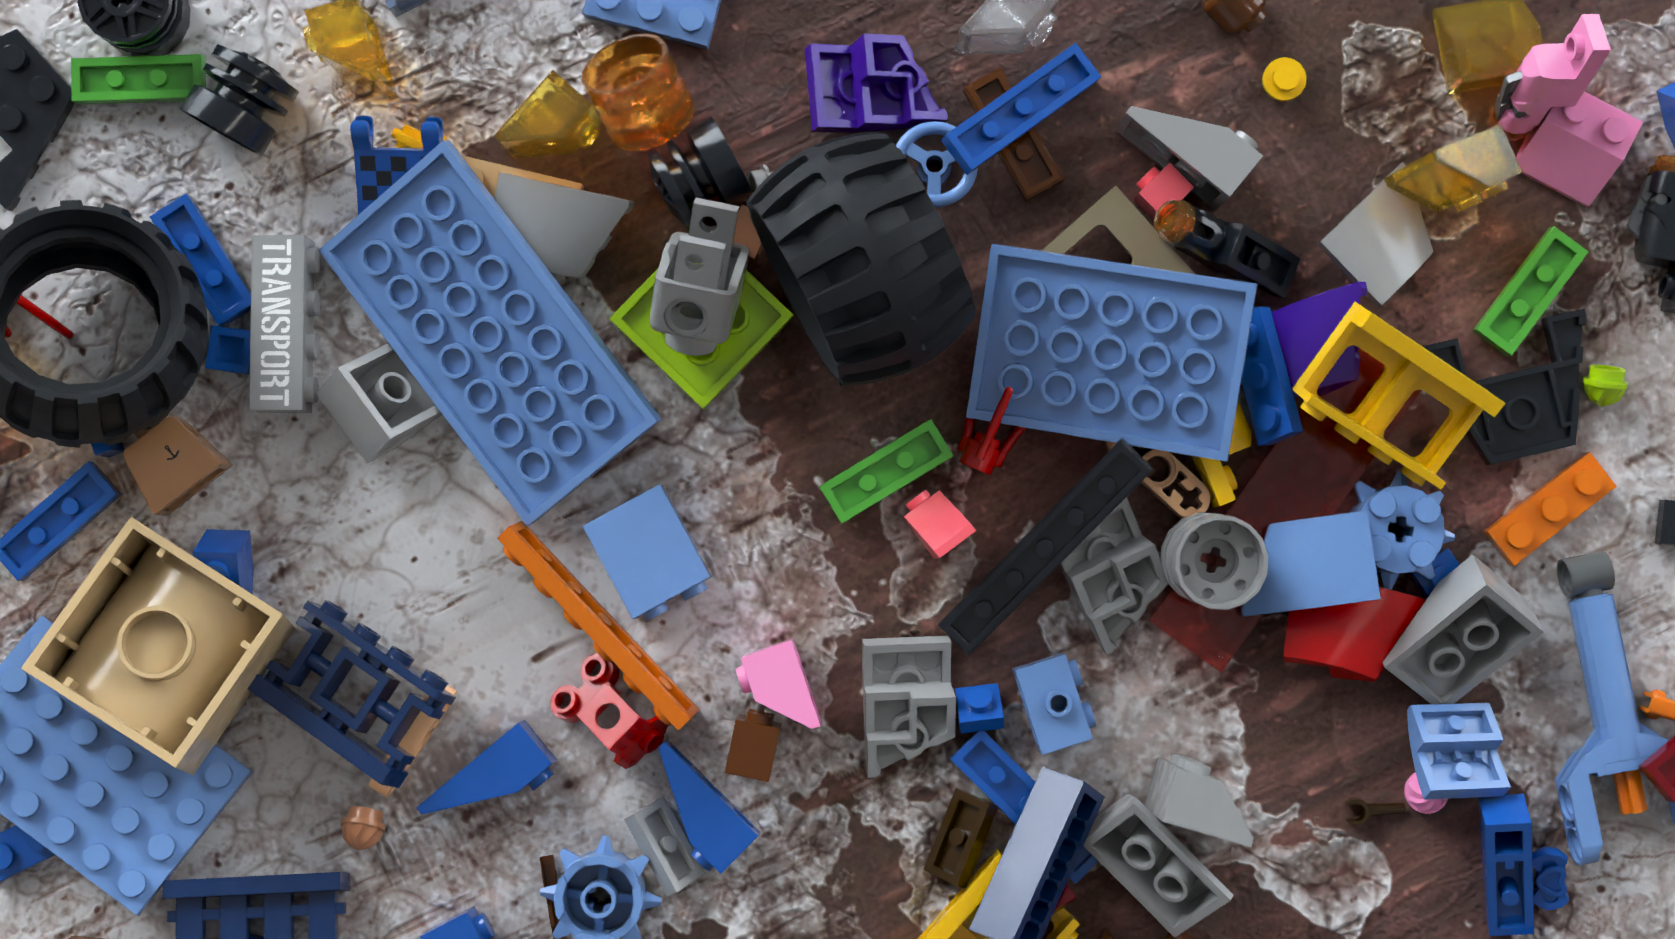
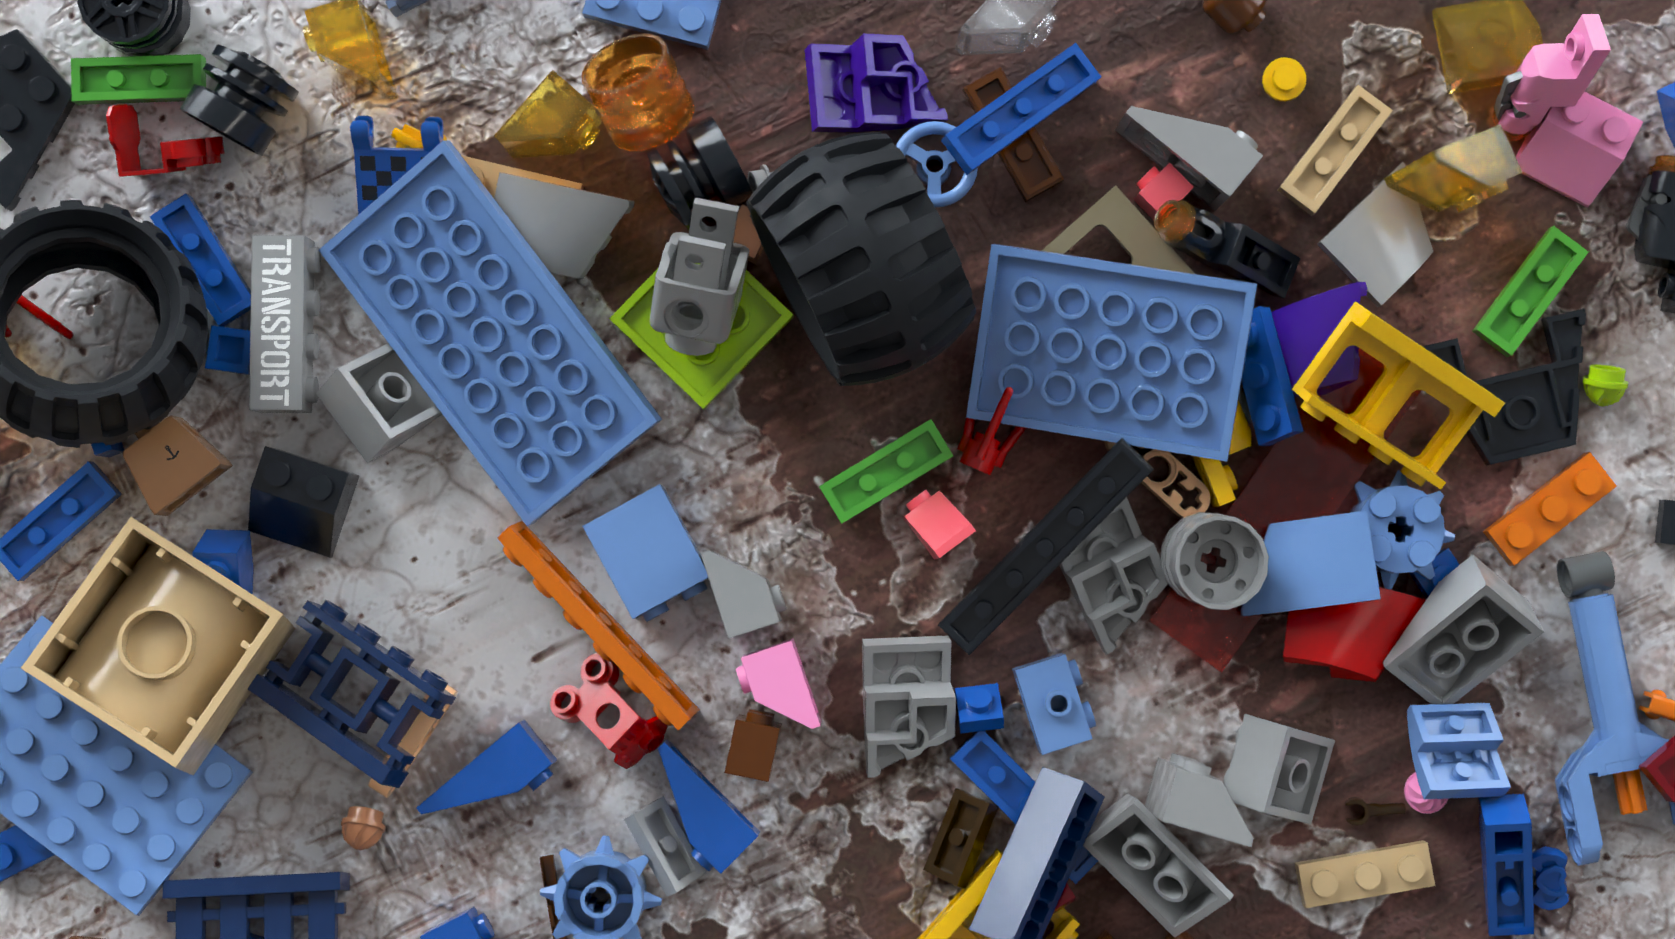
(176, 154): none -> red piece
(300, 501): none -> black slope
(742, 595): none -> light grey slope
(1277, 769): none -> light grey slope
(1334, 150): none -> tan plate
(1364, 874): none -> tan plate

